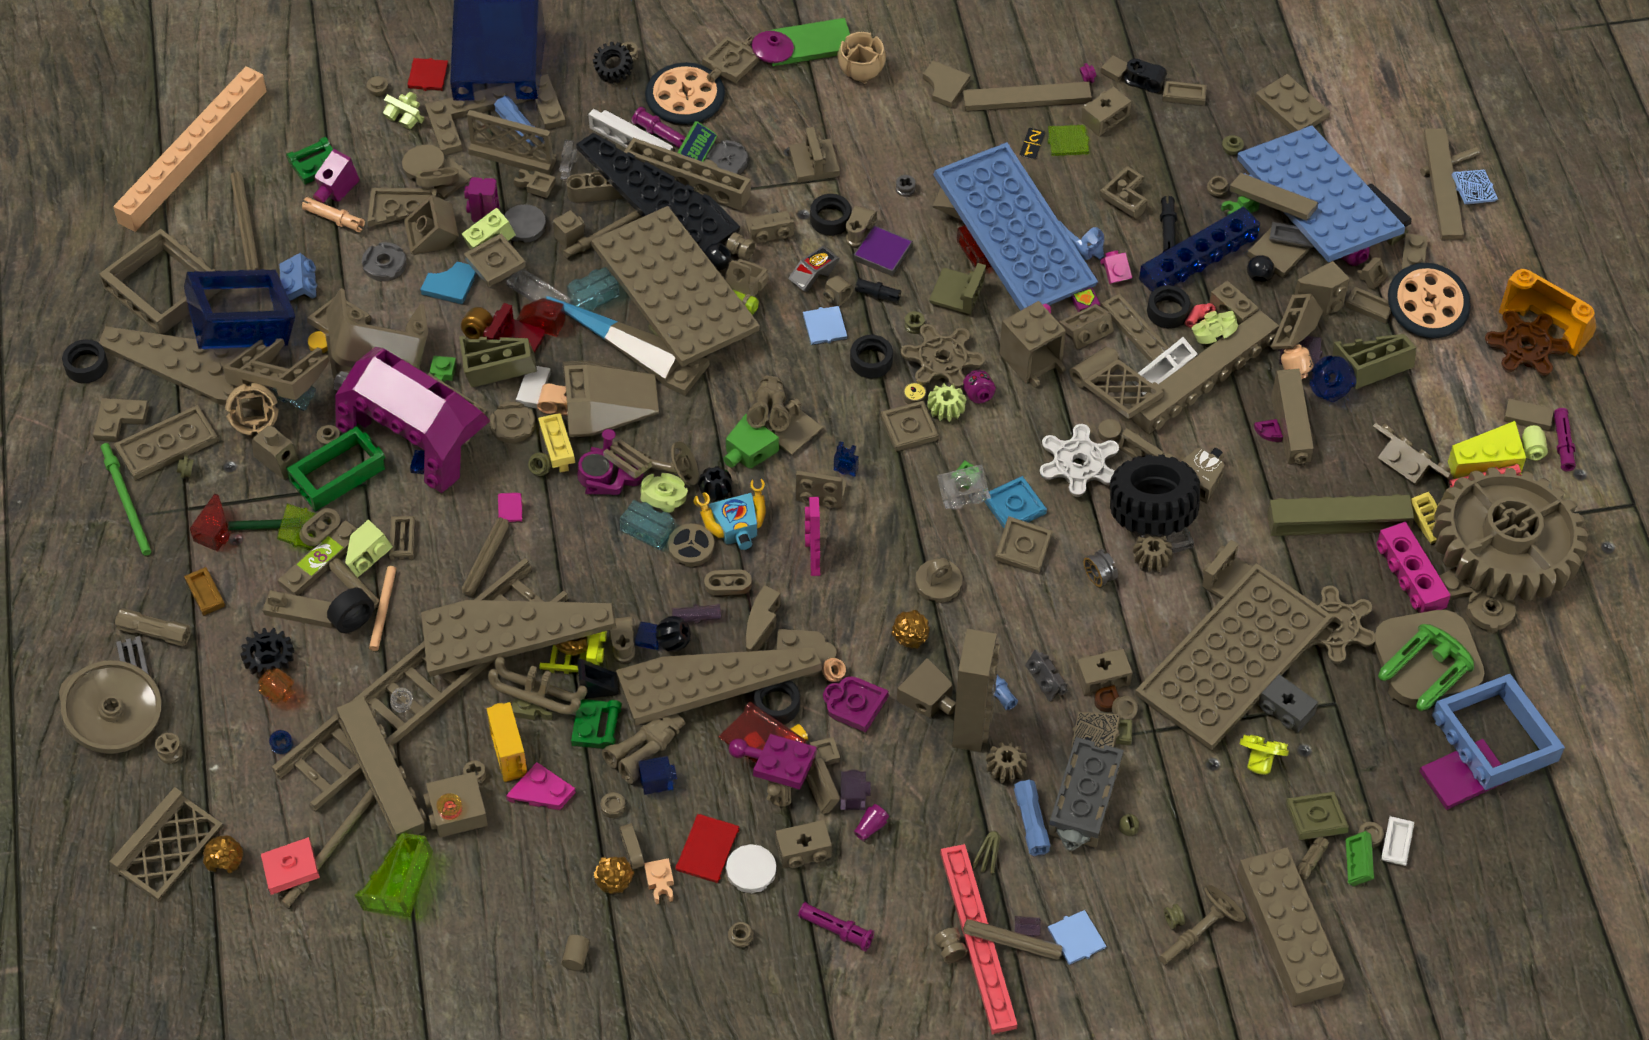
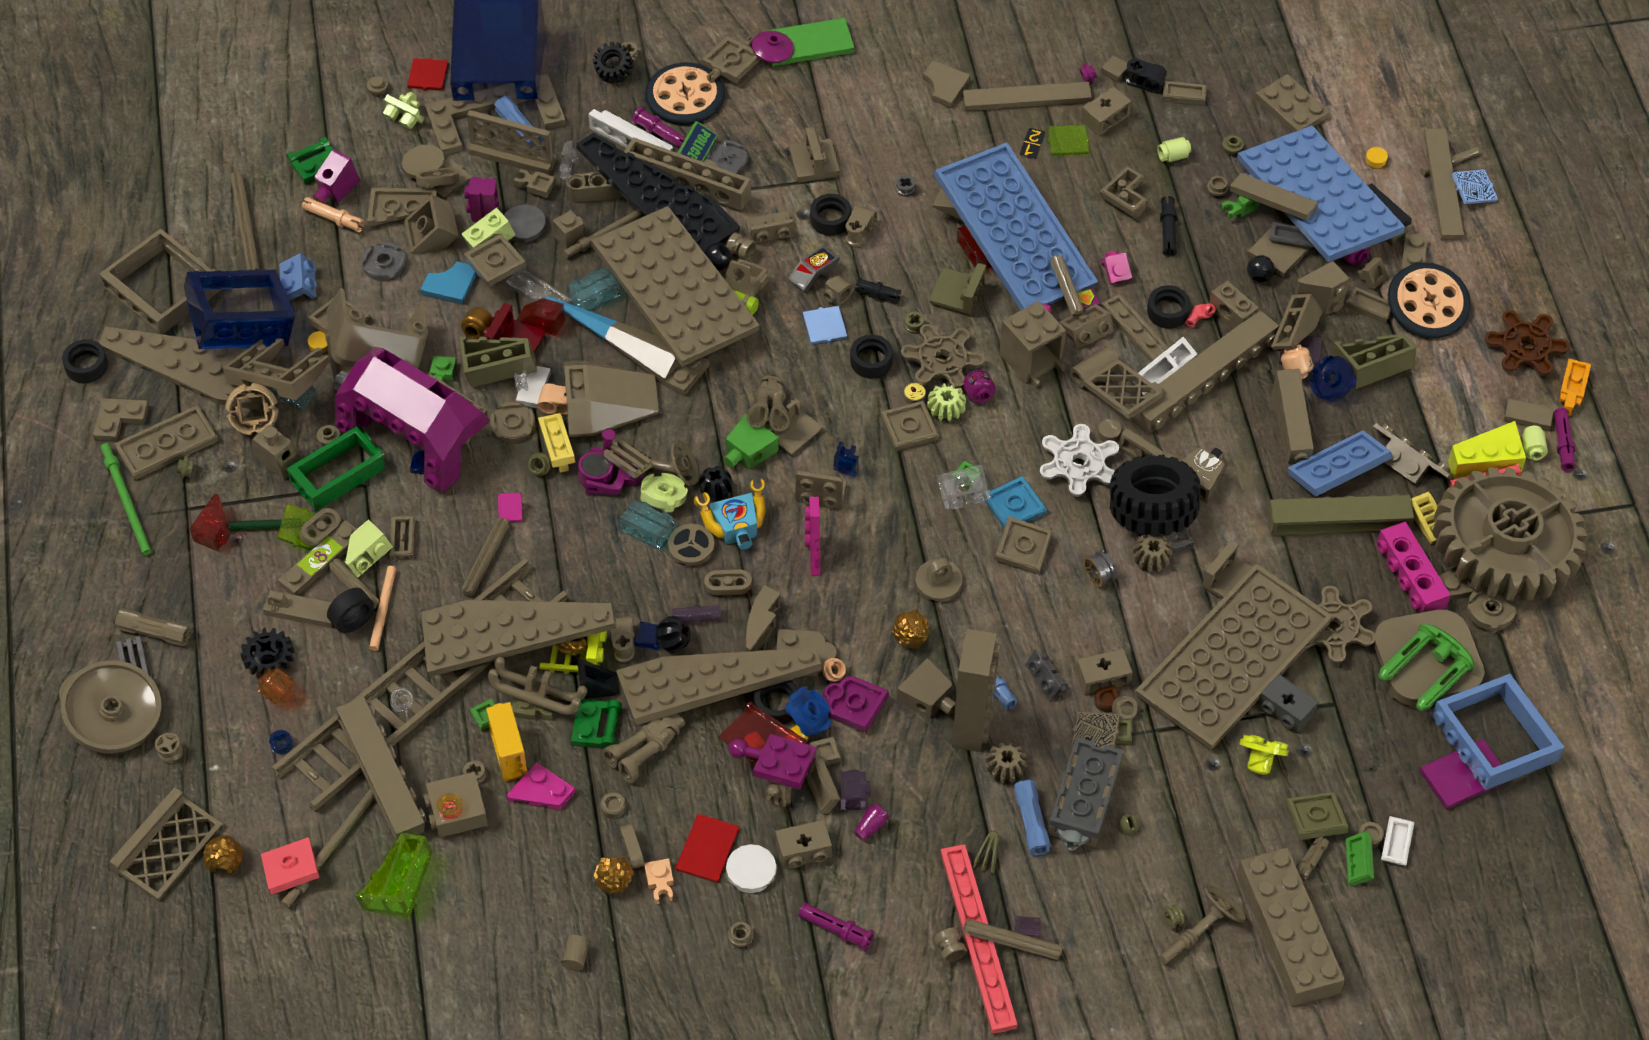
(189, 149): light nougat brick -> none
(204, 591): pearl gold tile -> none
(479, 714): none -> bright green tile
(520, 381): none -> clear bush
(657, 775): clear blue brick -> none
(809, 722): none -> blue plate
(865, 49): tan piece -> none
(883, 250): dark purple tile -> none
(1066, 285): none -> dark tan axle
(1077, 937): light blue piece -> none
(1094, 237): medium blue hair -> none
(1174, 149): none -> yellowish green brick
(1200, 250): clear blue brick -> none
(1215, 326): yellowish green plate -> none
(1269, 430): magenta tile -> none
(1339, 463): none -> medium blue plate
(1376, 157): none -> yellow tile
(1531, 292): light orange windscreen -> none
(1574, 384): none -> light orange hinge

